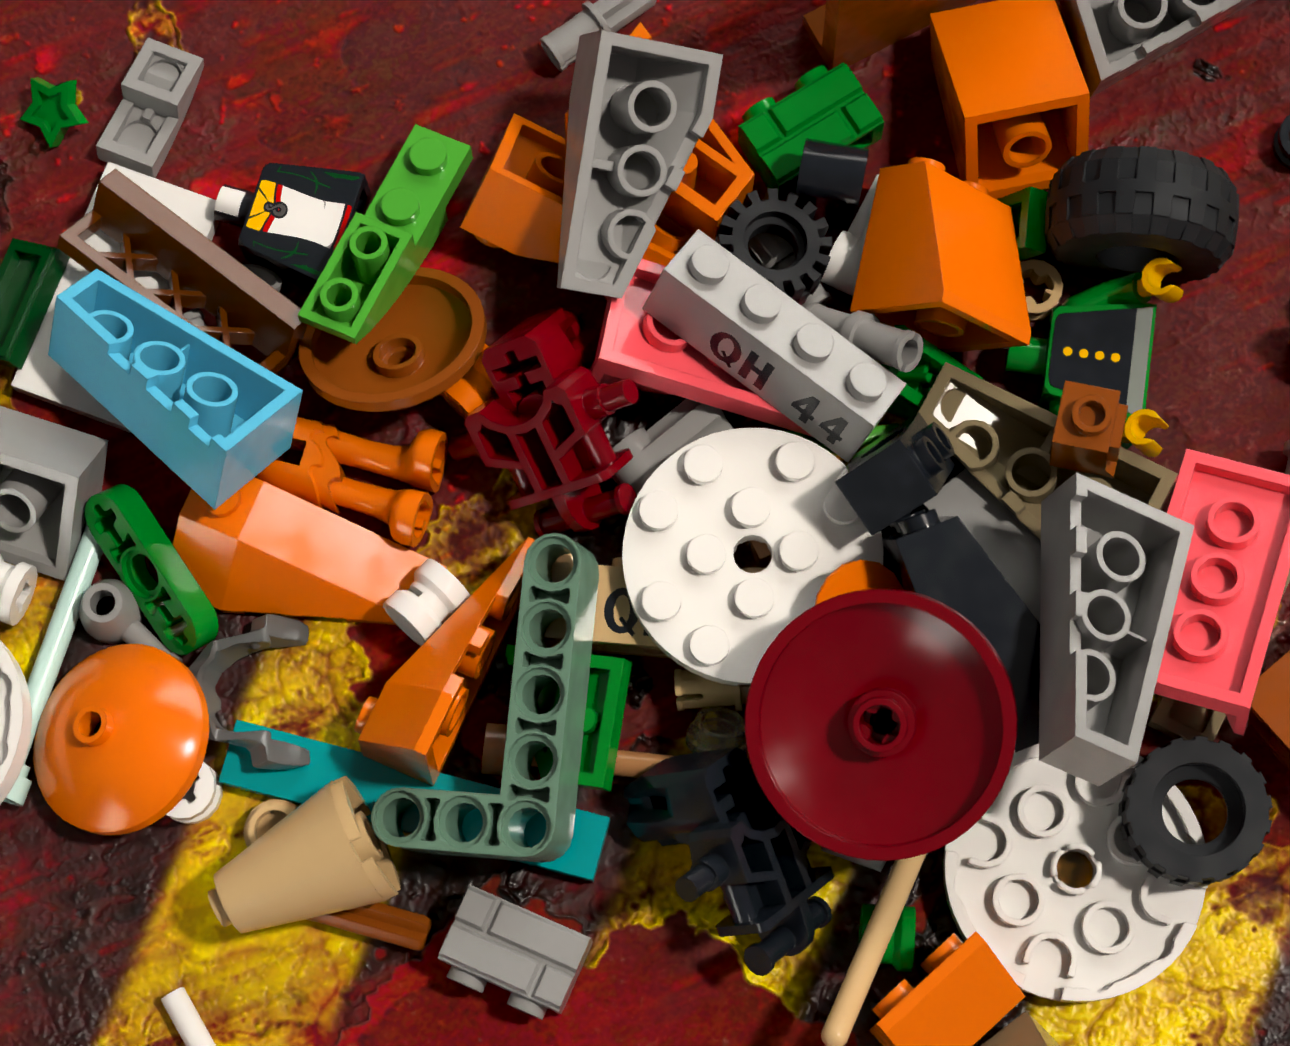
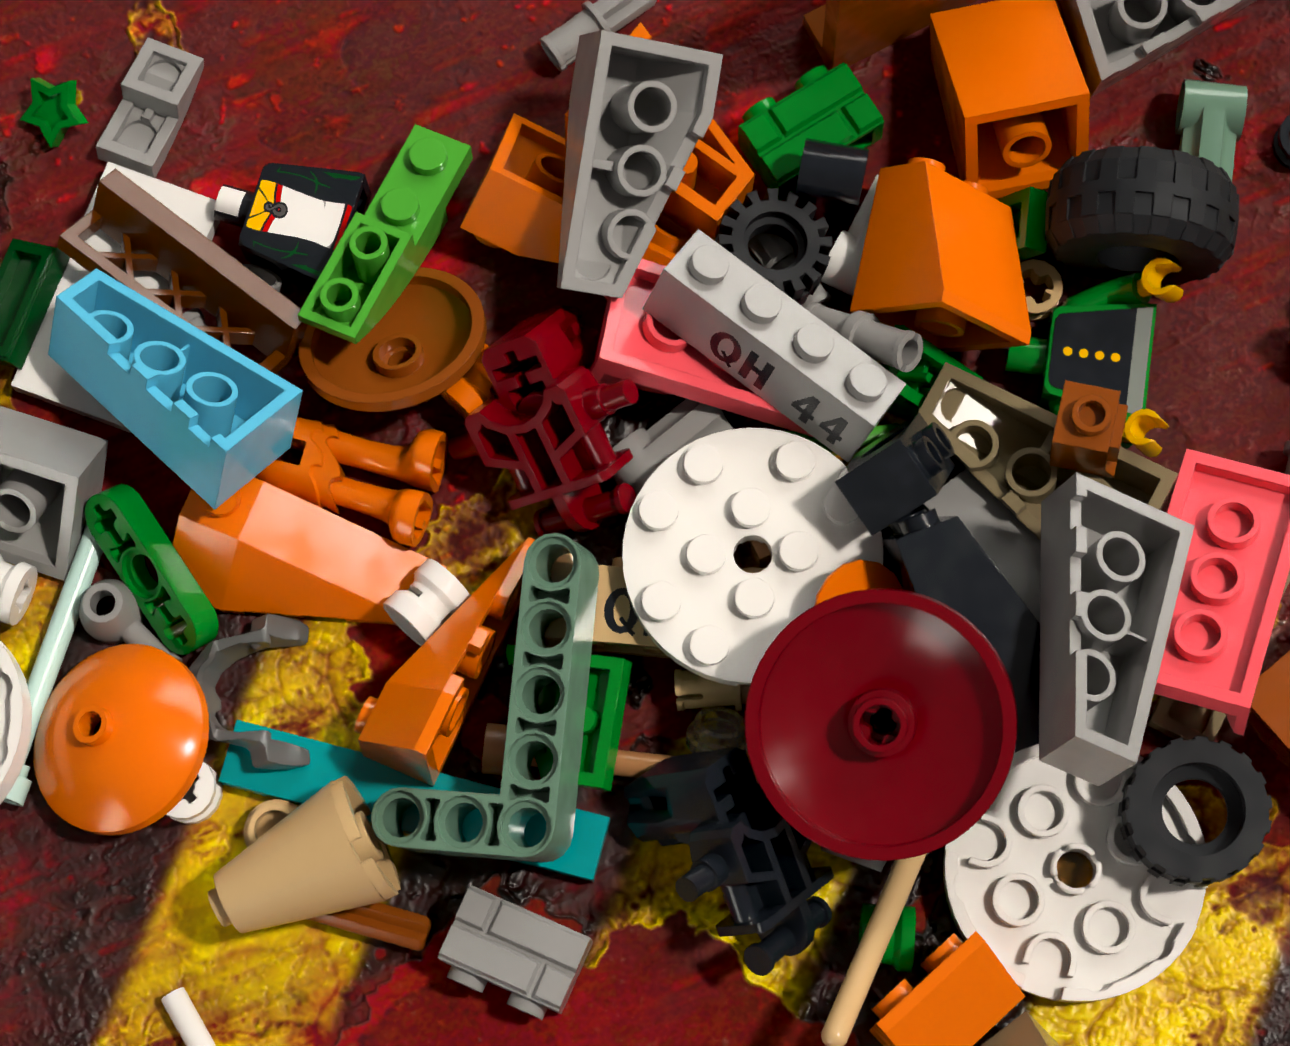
(1211, 120): none -> sand green piece

